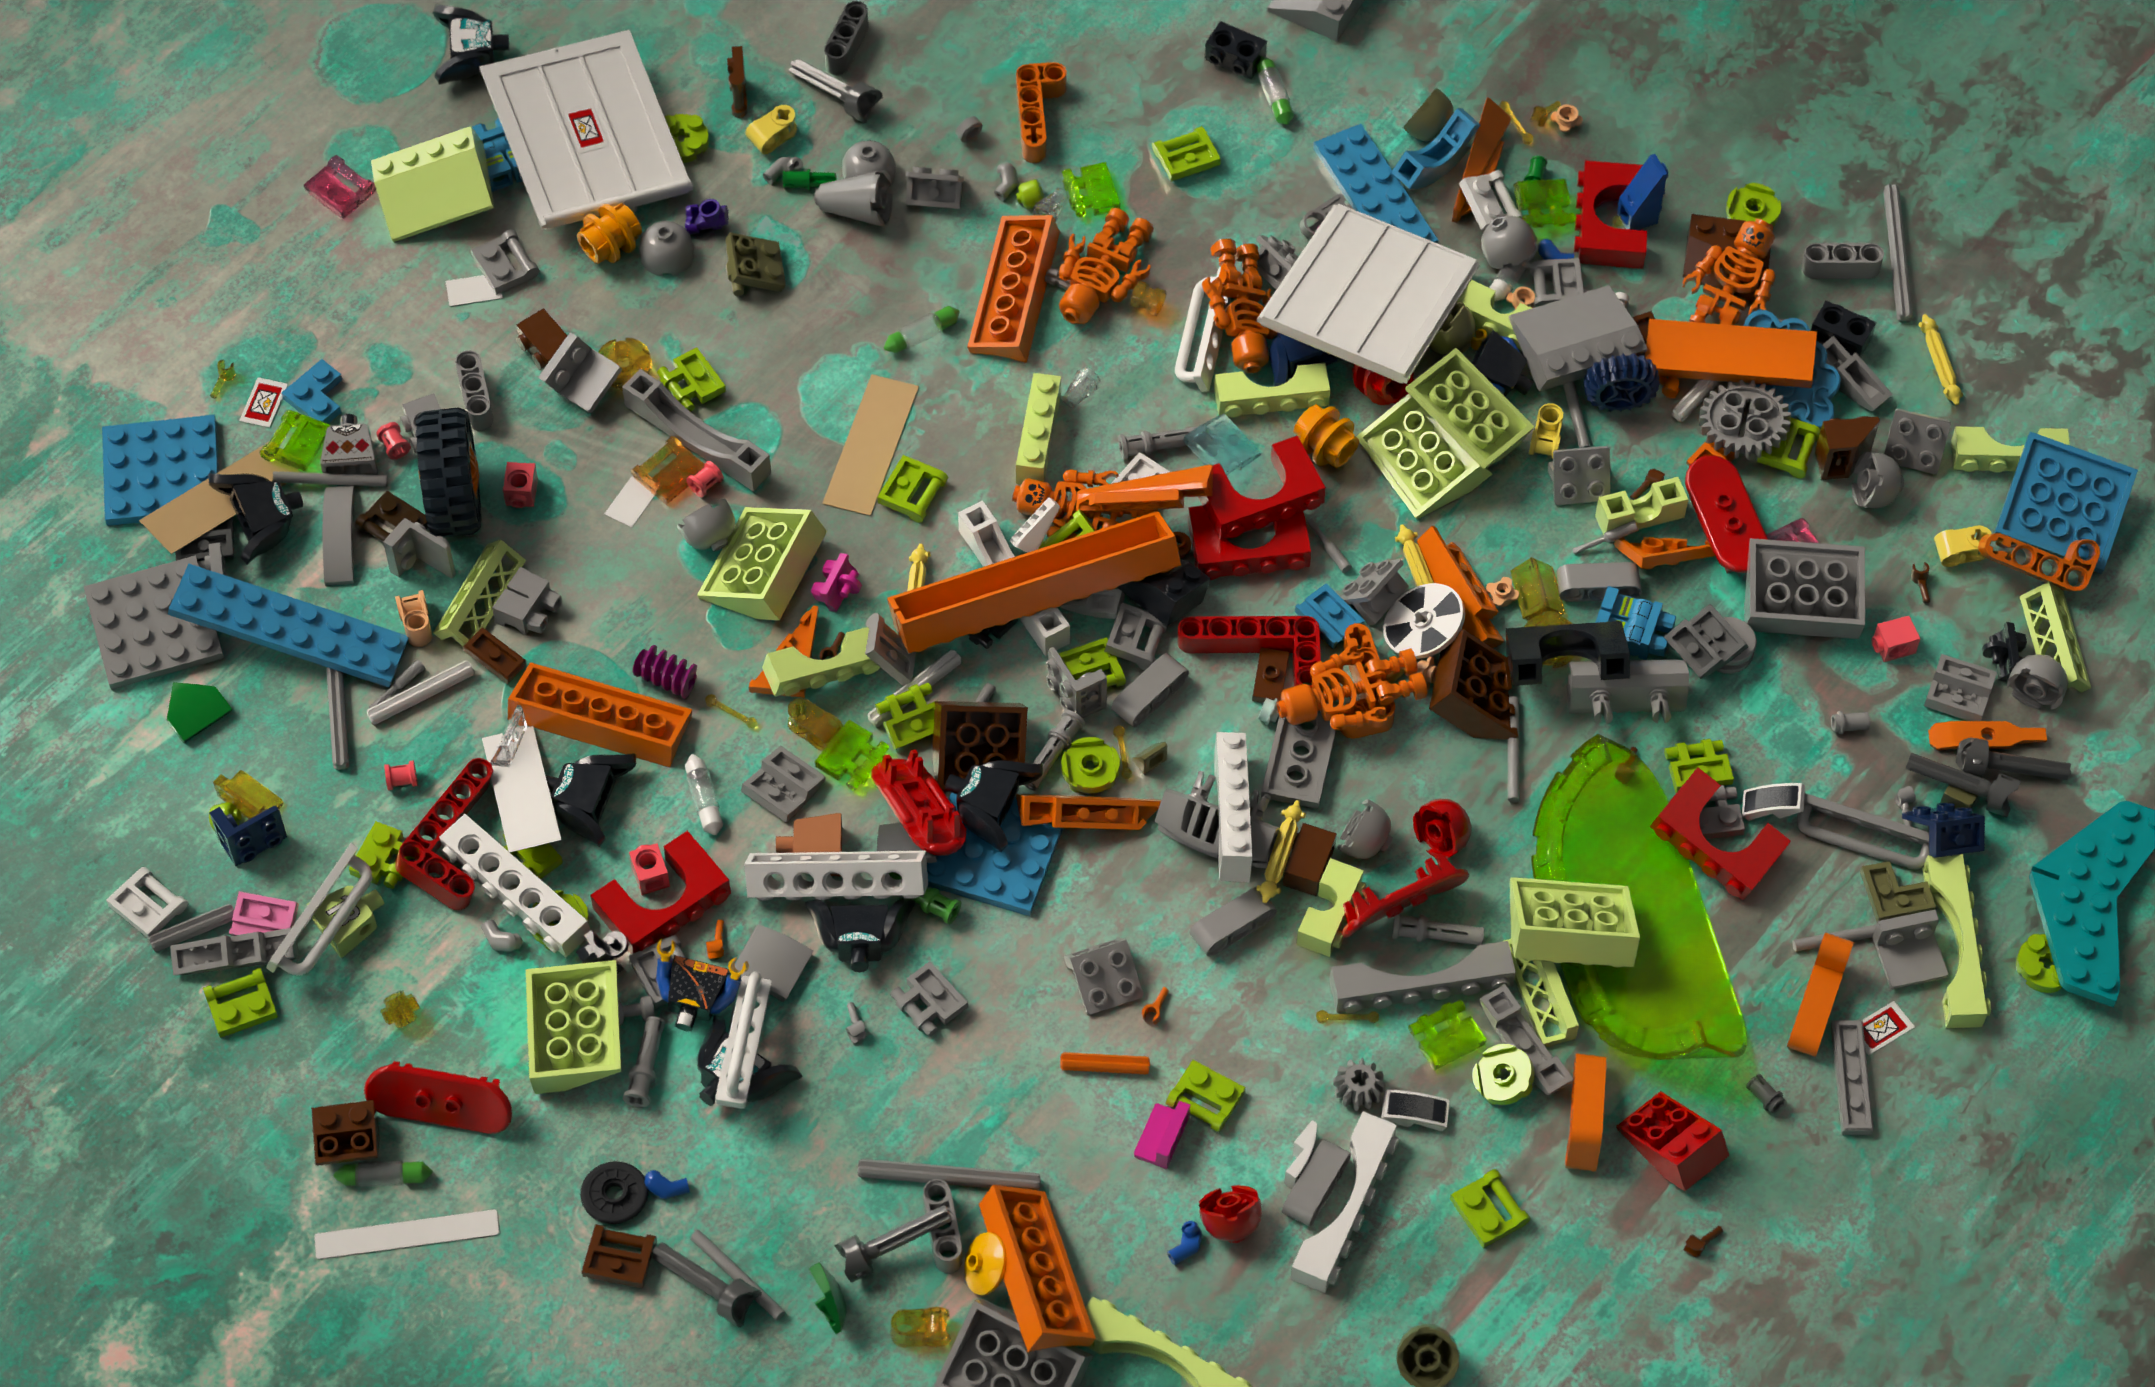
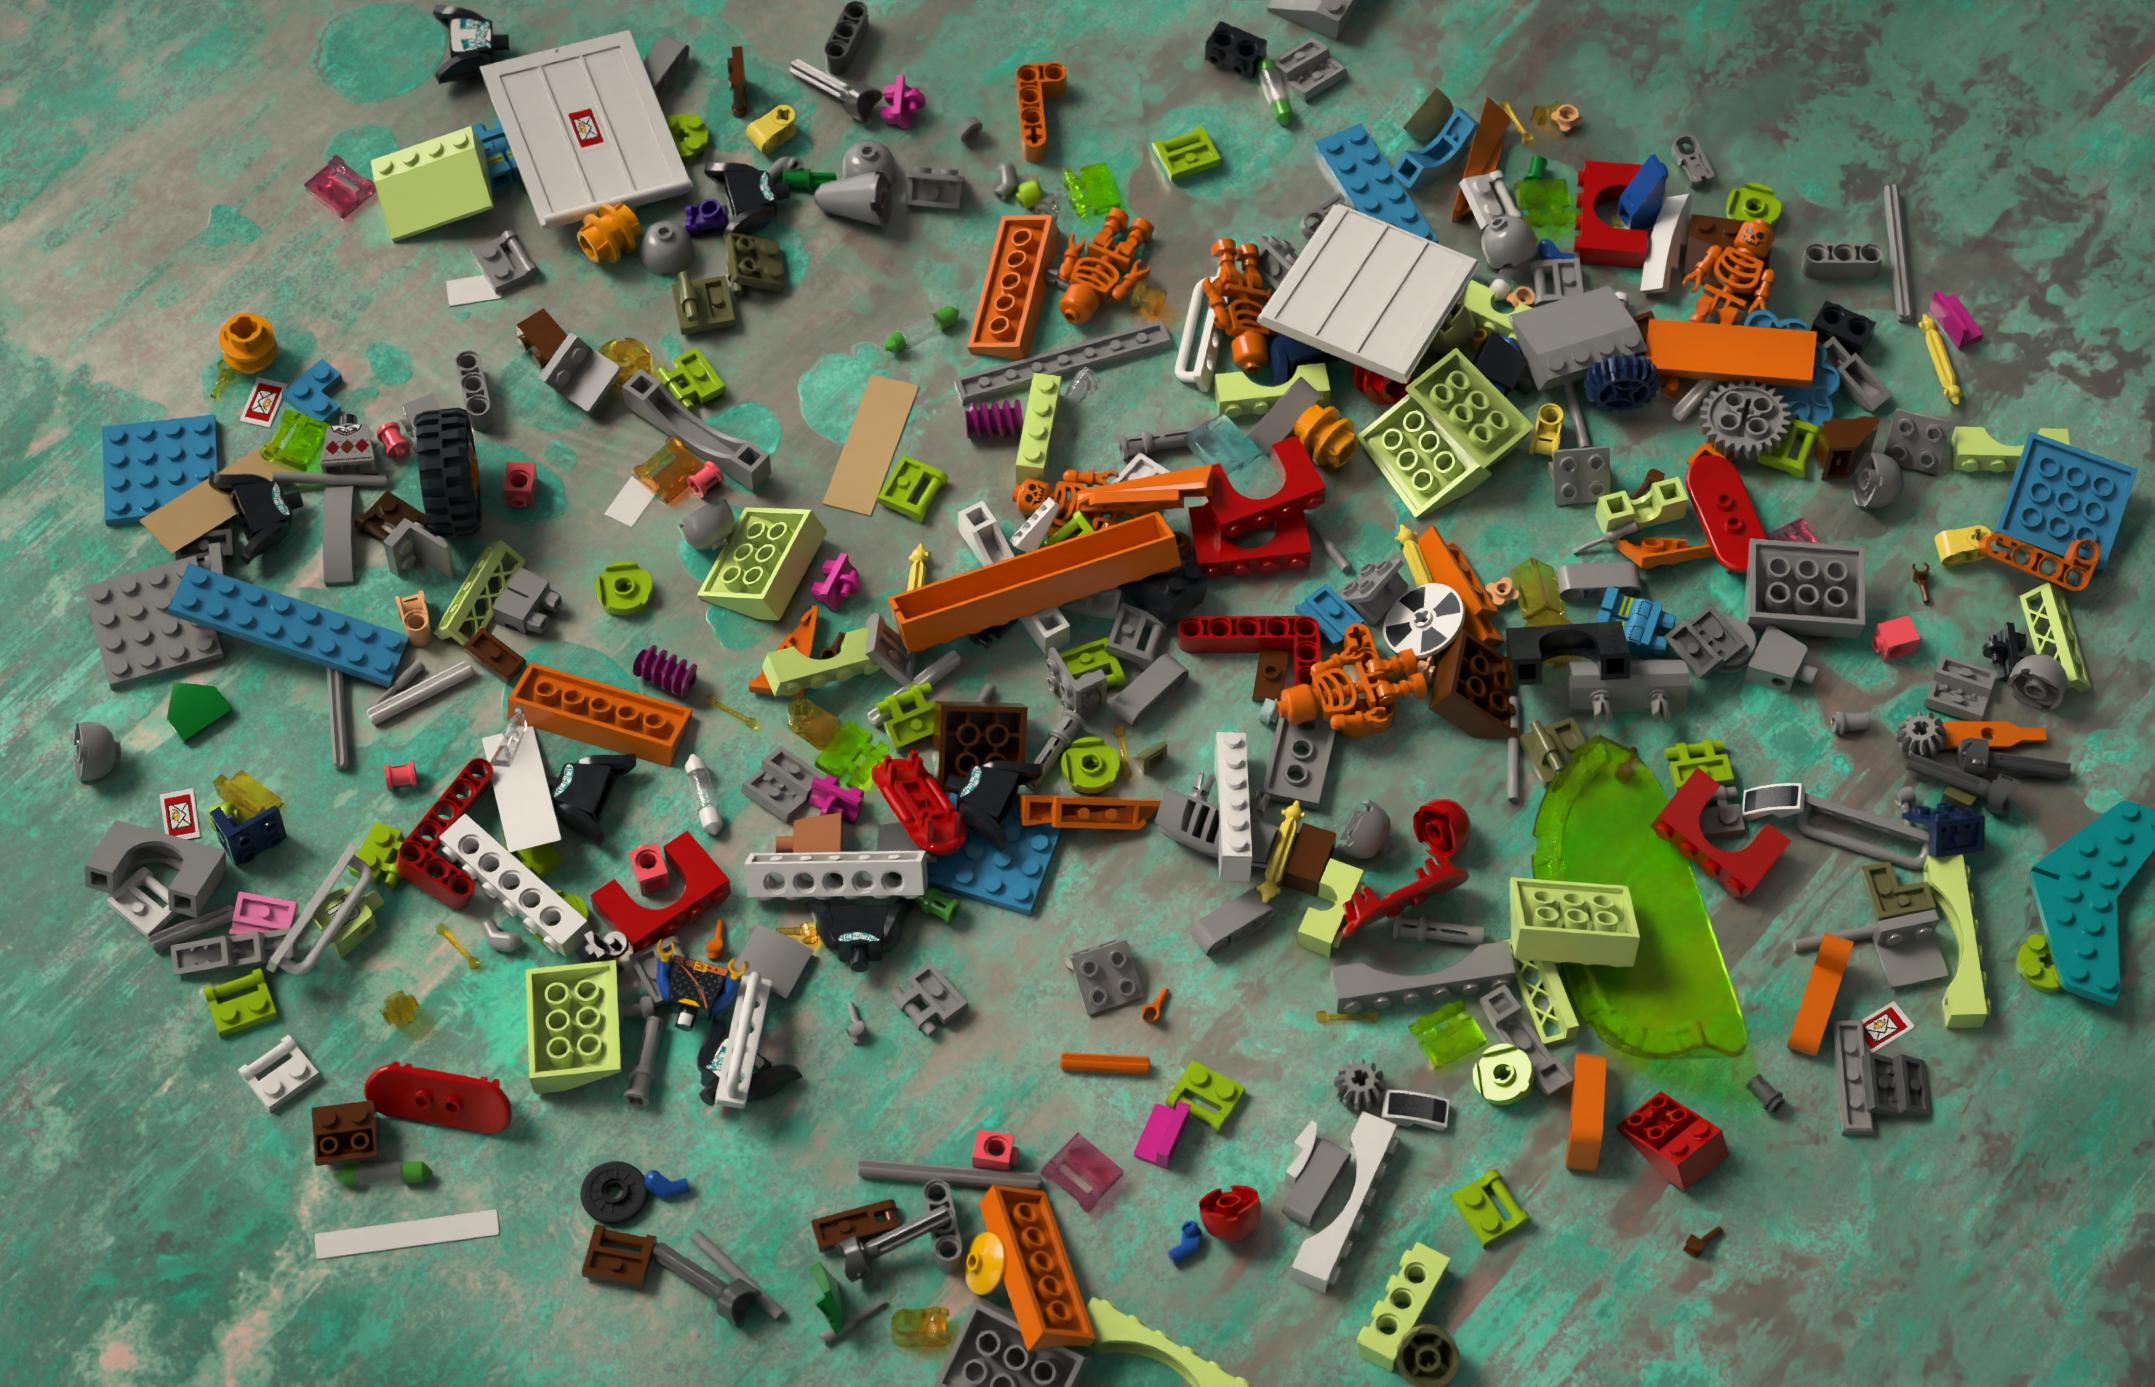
(94, 751): none -> light grey cylinder
(130, 846): none -> light grey arch
(180, 814): none -> sticker
(248, 343): none -> light orange piece
(285, 1080): none -> white plate
(473, 962): none -> clear yellow hinge
(624, 602): none -> lime plate
(665, 62): none -> light grey beam
(702, 304): none -> olive plate
(749, 195): none -> black torso
(806, 930): none -> clear yellow hand
(832, 799): none -> dark pink hips
(849, 1323): none -> light grey piece
(858, 1221): none -> reddish brown plate
(904, 100): none -> dark pink hips
(988, 1141): none -> coral brick
(993, 418): none -> magenta piece
(1063, 362): none -> light grey tile
(1089, 1165): none -> clear pink plate
(1284, 415): none -> light grey beam
(1309, 69): none -> light grey slope
(1419, 1262): none -> yellowish green brick
(1551, 747): none -> olive plate
(1665, 243): none -> white slope
(1695, 165): none -> light grey piece
(1779, 662): none -> light grey torso
(1895, 1086): none -> dark grey slope
(1921, 735): none -> light grey gear
(1955, 320): none -> dark pink panel

